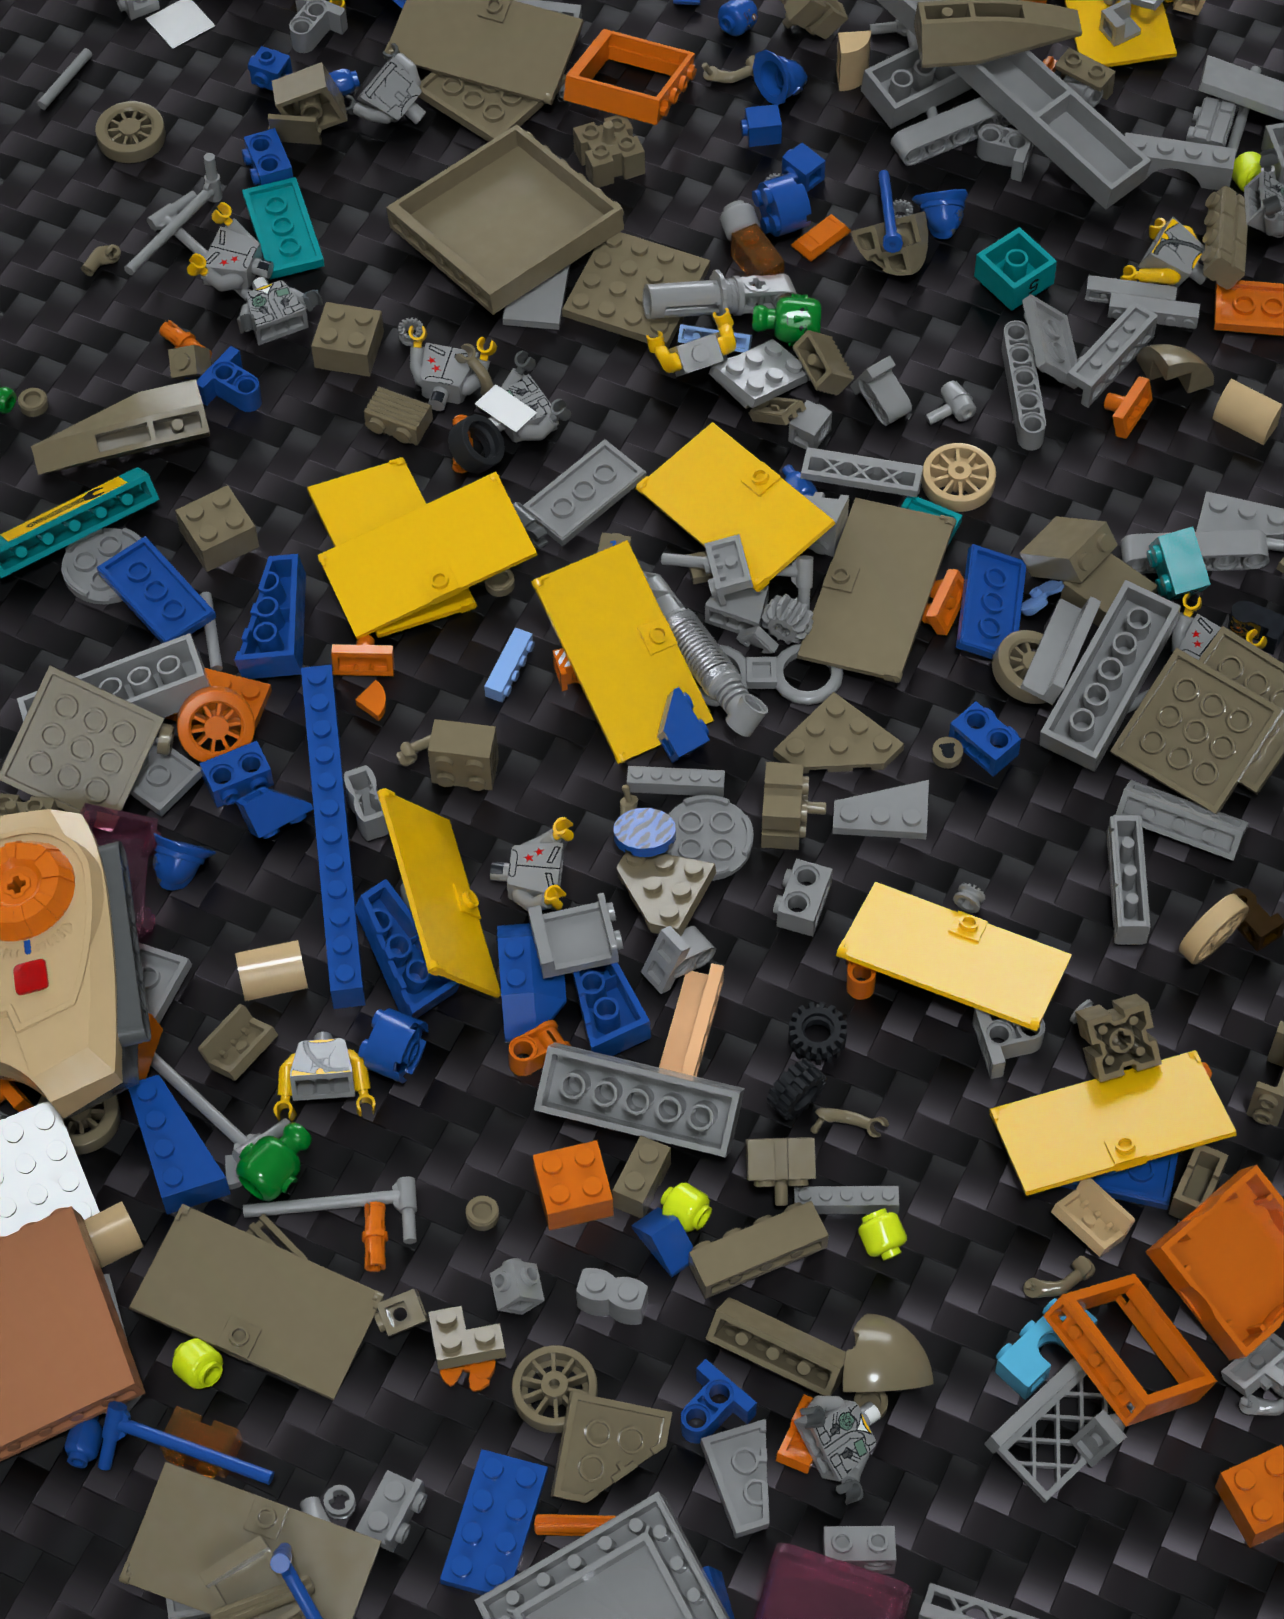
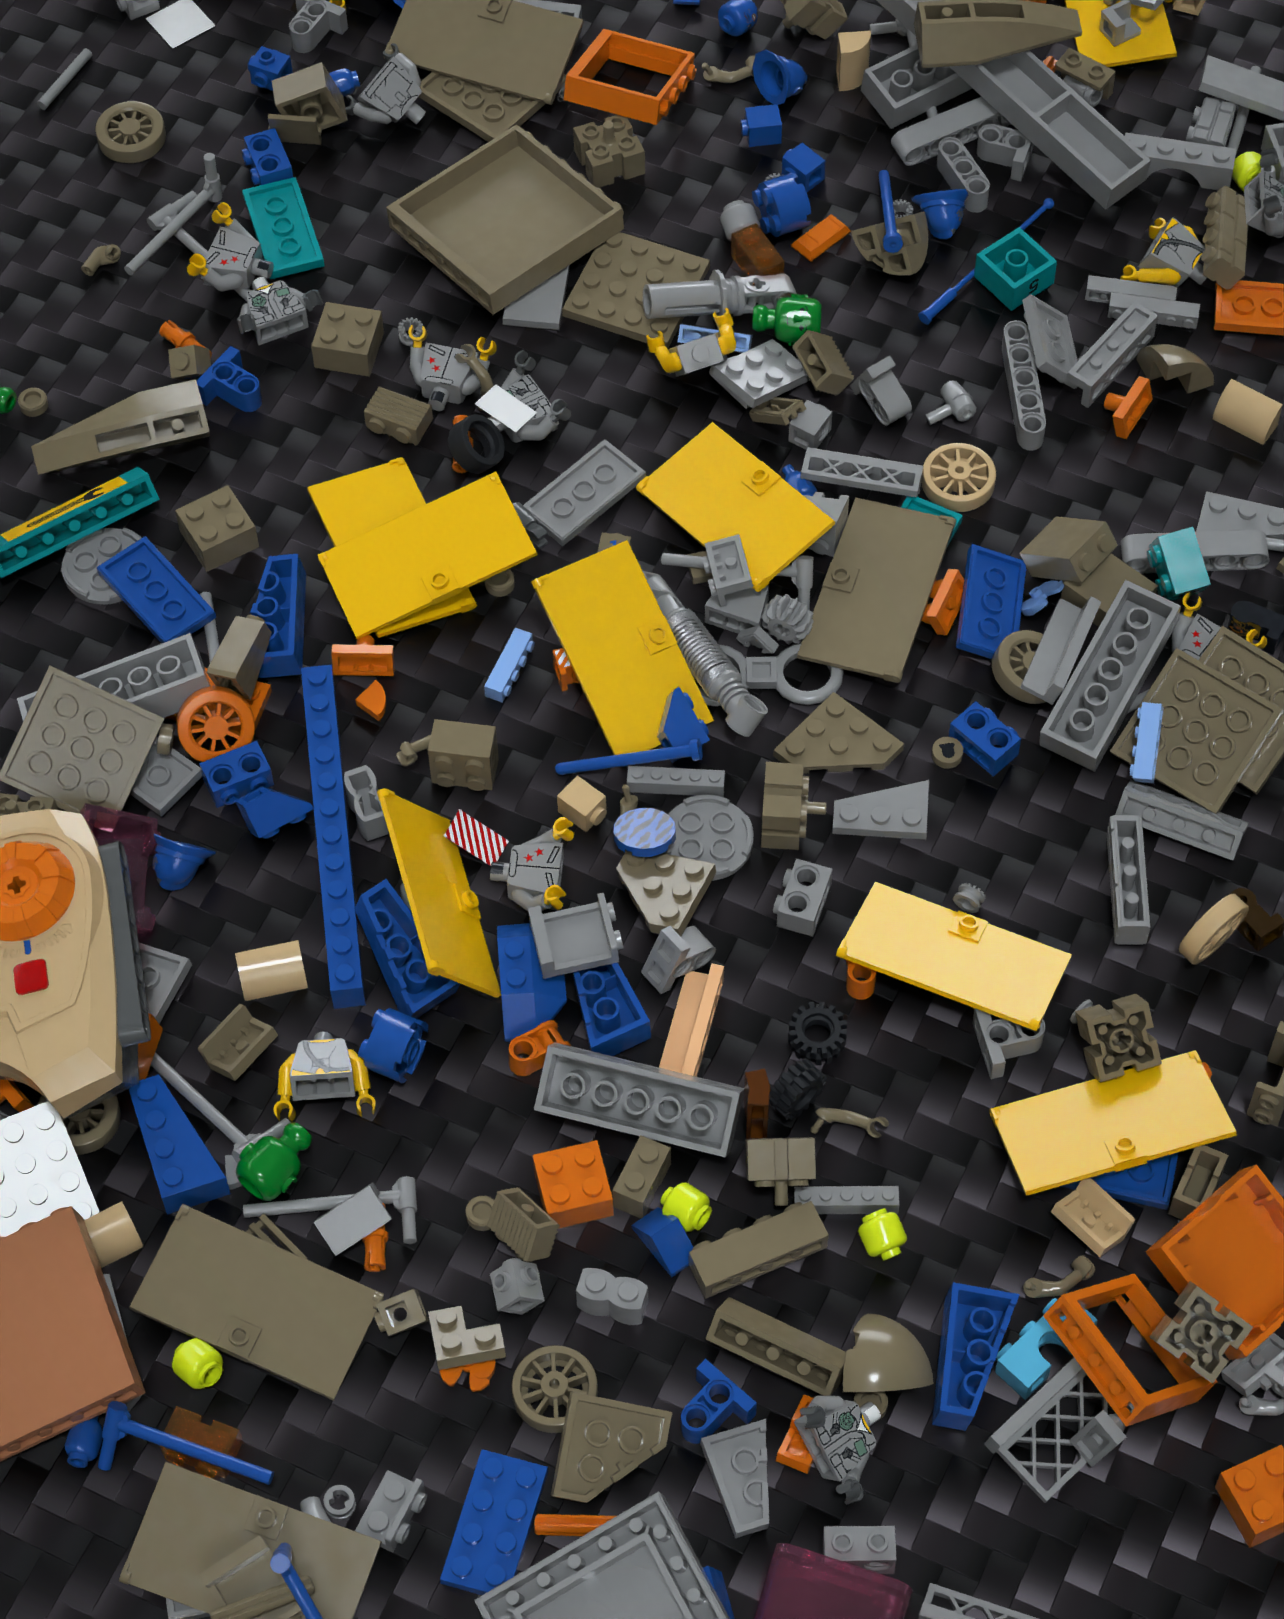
(241, 655): none -> dark tan slope
(353, 1219): none -> light grey panel
(476, 838): none -> sticker
(522, 1225): none -> dark tan brick
(582, 804): none -> tan brick
(692, 750): none -> blue bar
(756, 1103): none -> reddish brown piece
(926, 315): none -> blue piece
(963, 173): none -> light grey beam
(969, 1346): none -> blue wedge
(1147, 742): none -> light blue piece
(1201, 1332): none -> dark tan brick

